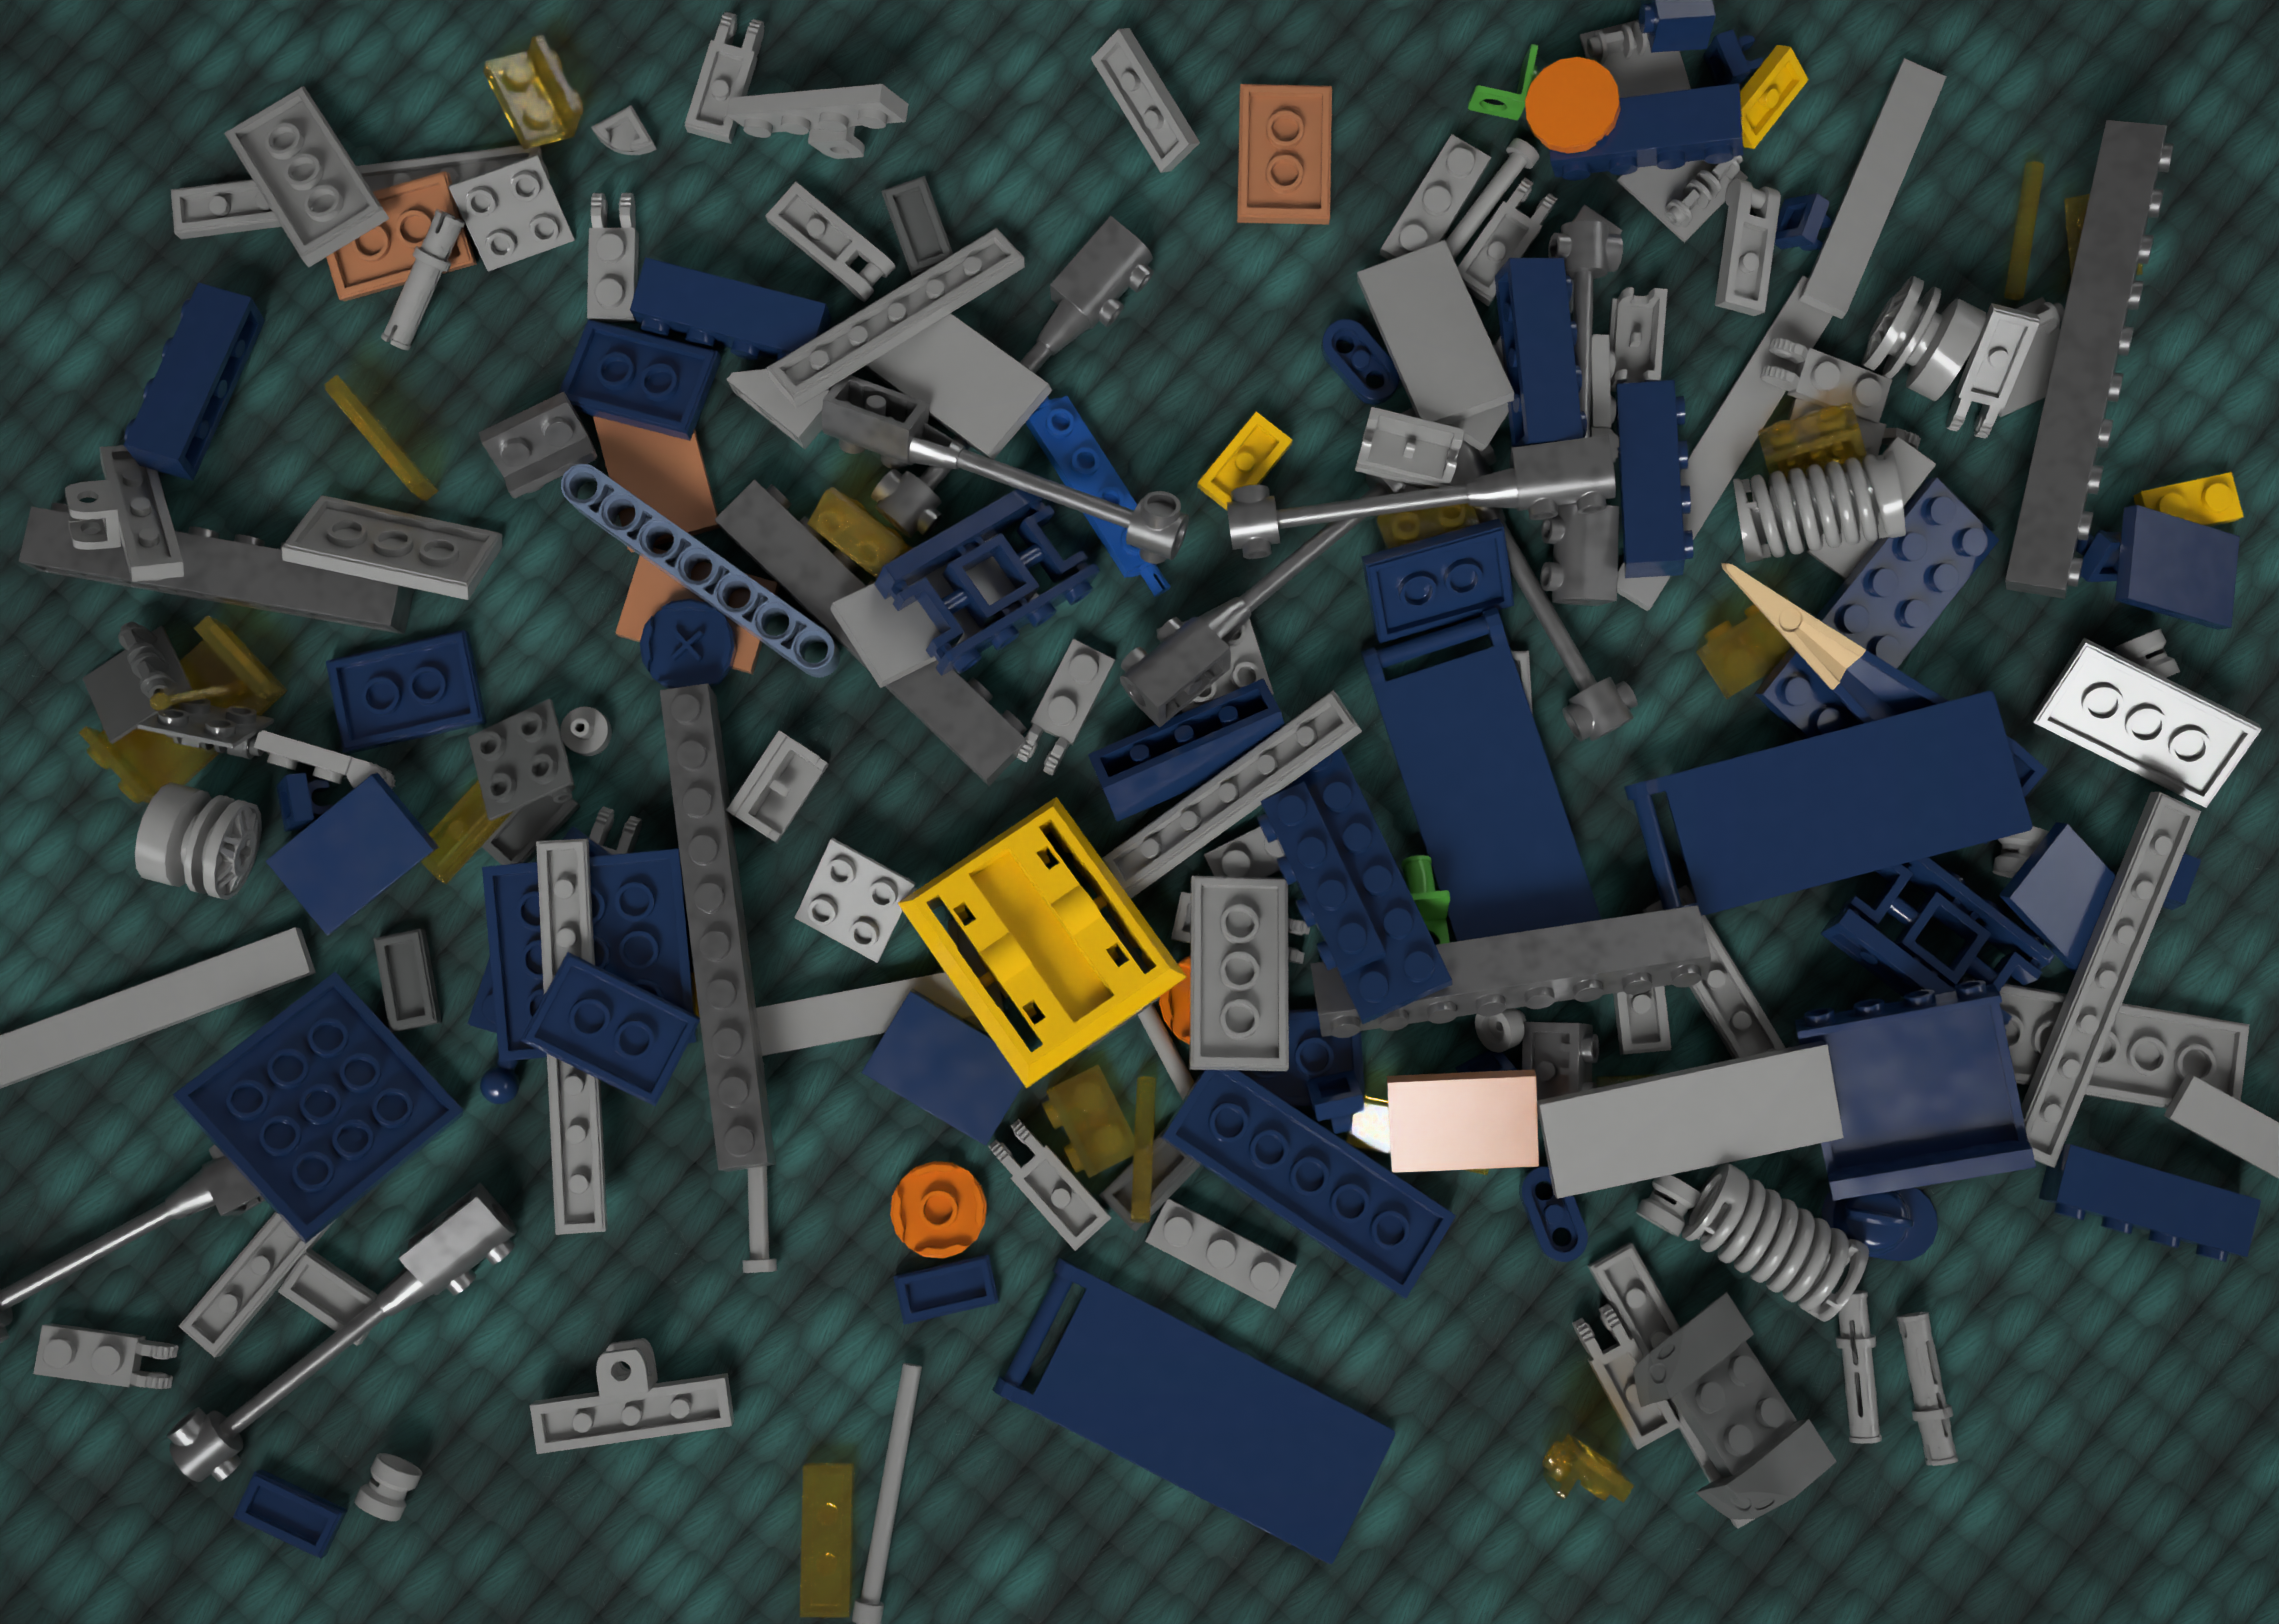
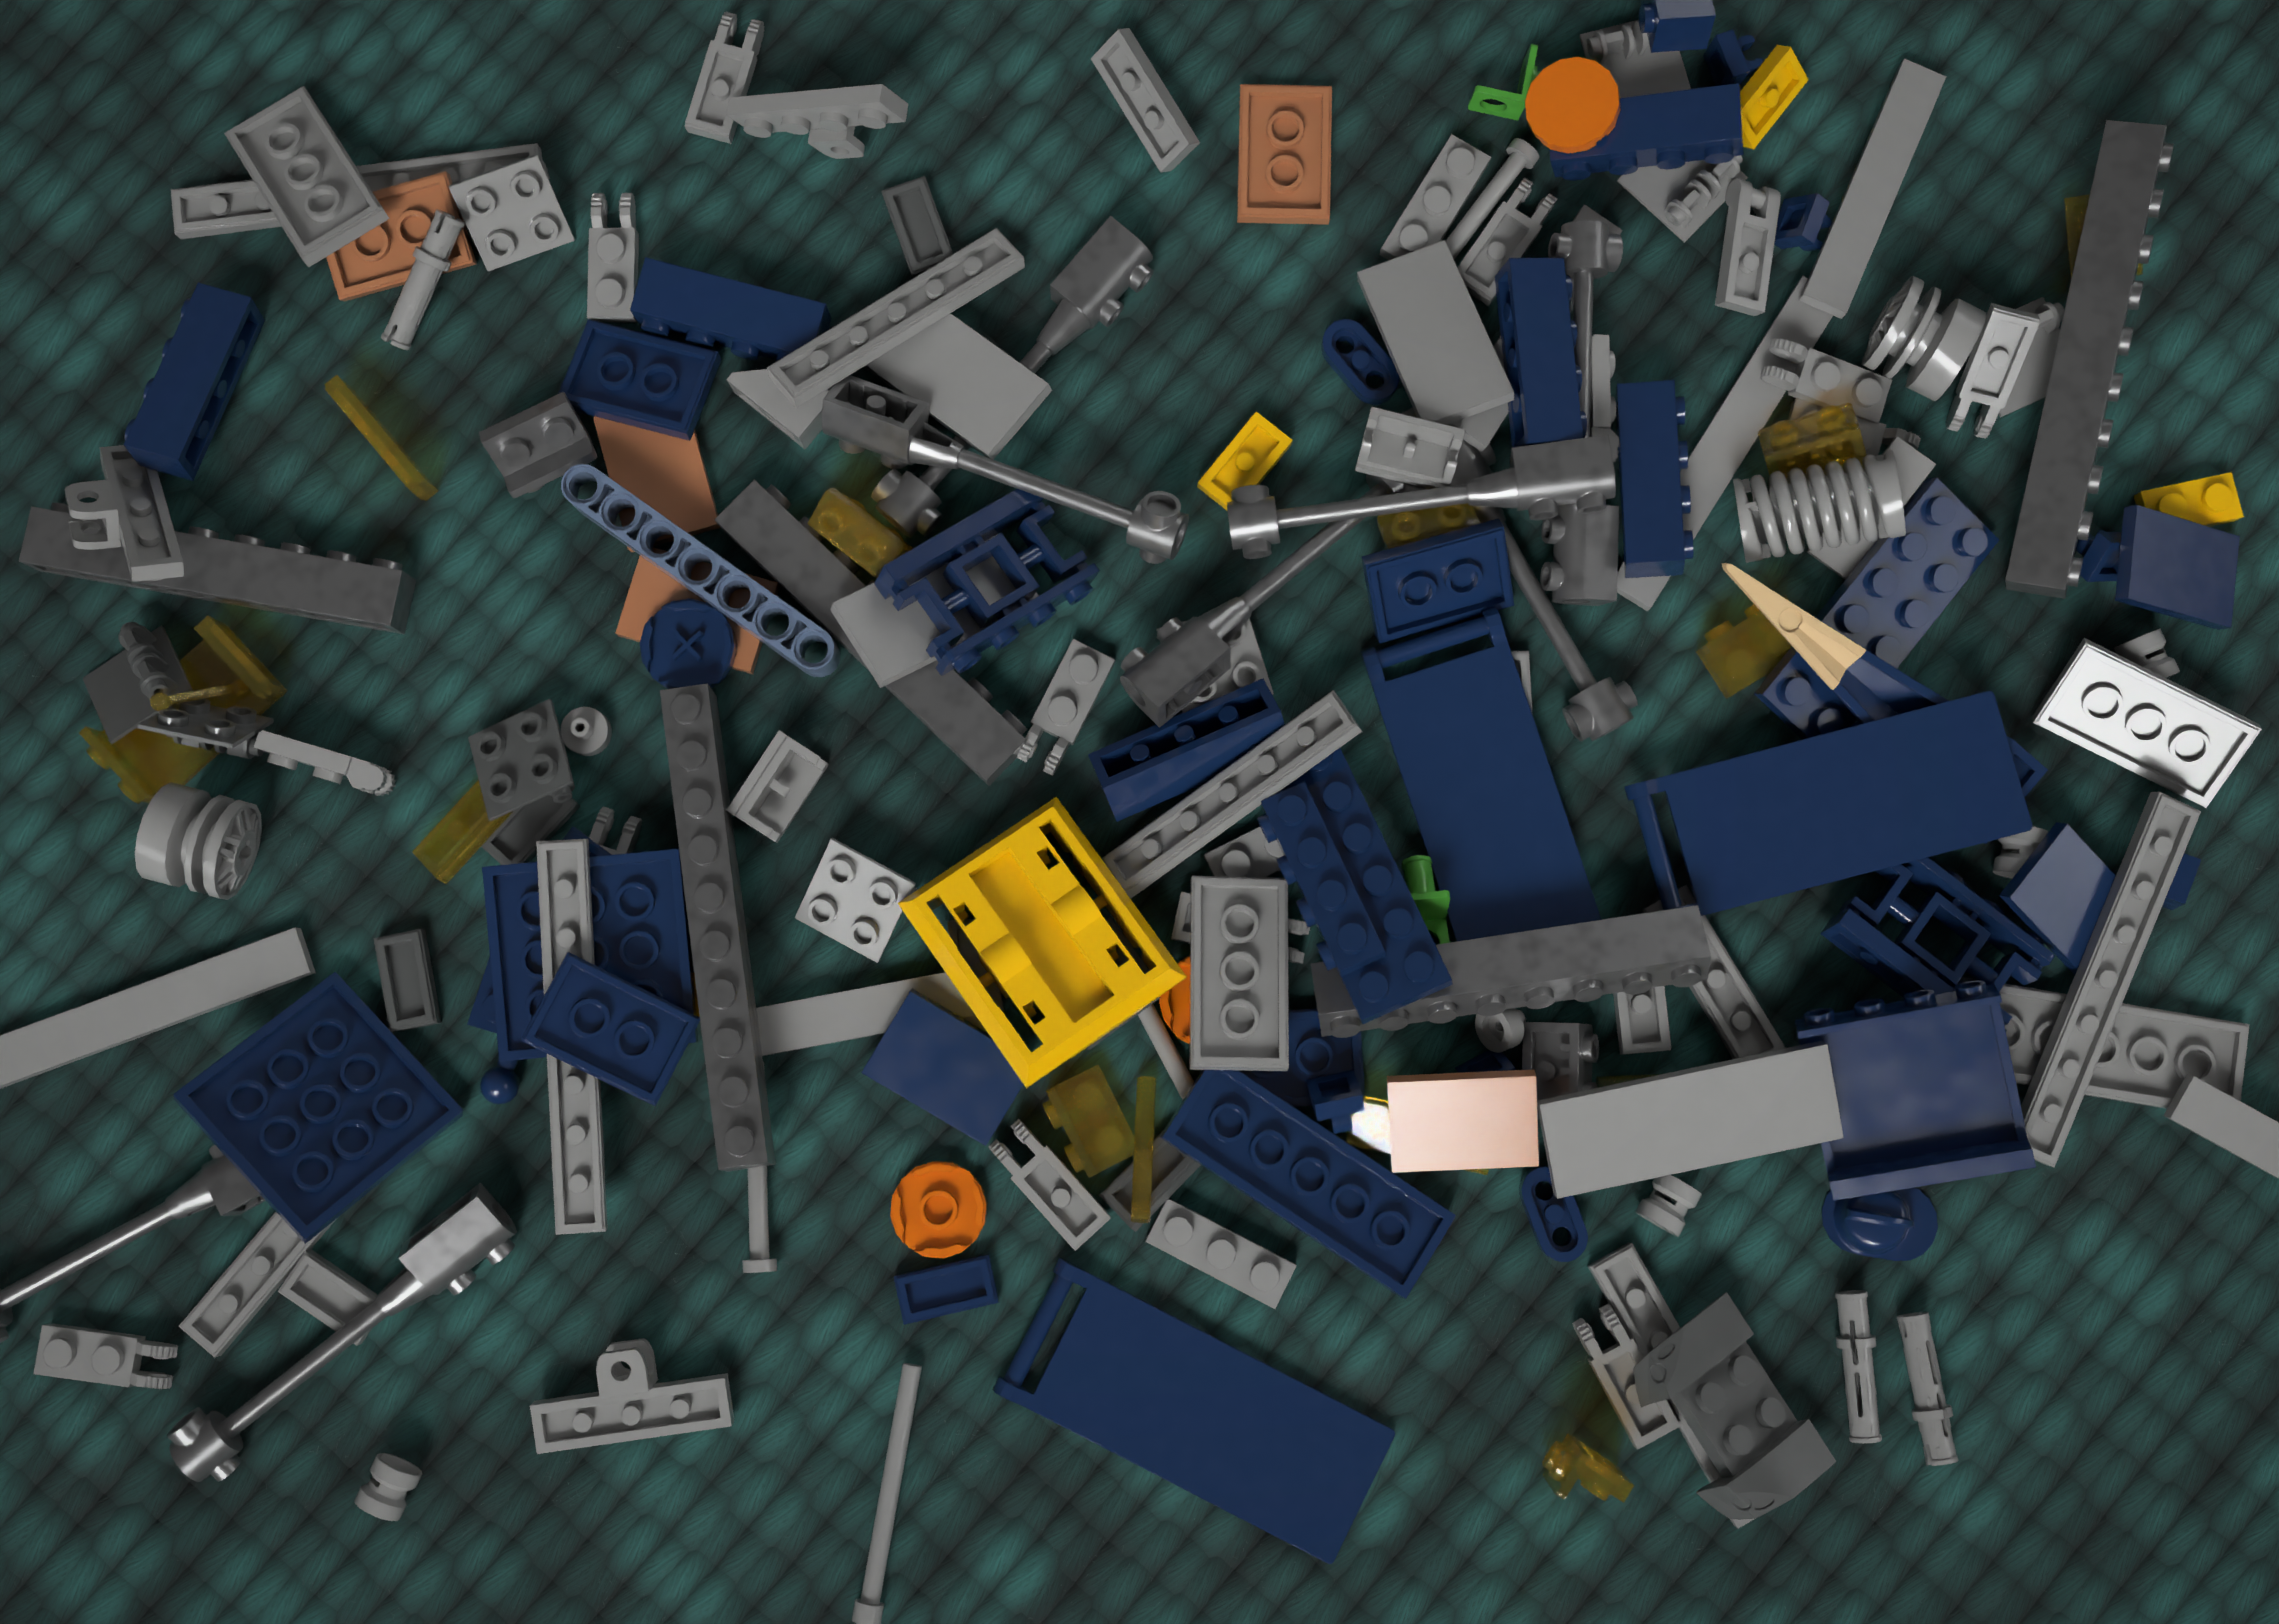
(290, 1513): dark blue tile -> none
(296, 800): dark blue tile -> none
(352, 853): dark blue tile -> none
(393, 547): light grey tile -> none
(406, 692): dark blue tile -> none
(535, 94): clear yellow bracket -> none
(624, 133): light grey tile -> none
(827, 1540): clear yellow tile -> none
(829, 240): light grey plate -> none
(1087, 469): blue plate -> none
(1637, 336): light grey hinge -> none
(1794, 1261): light grey piece -> none
(2024, 230): clear yellow bar -> none
(2152, 1201): dark blue brick -> none

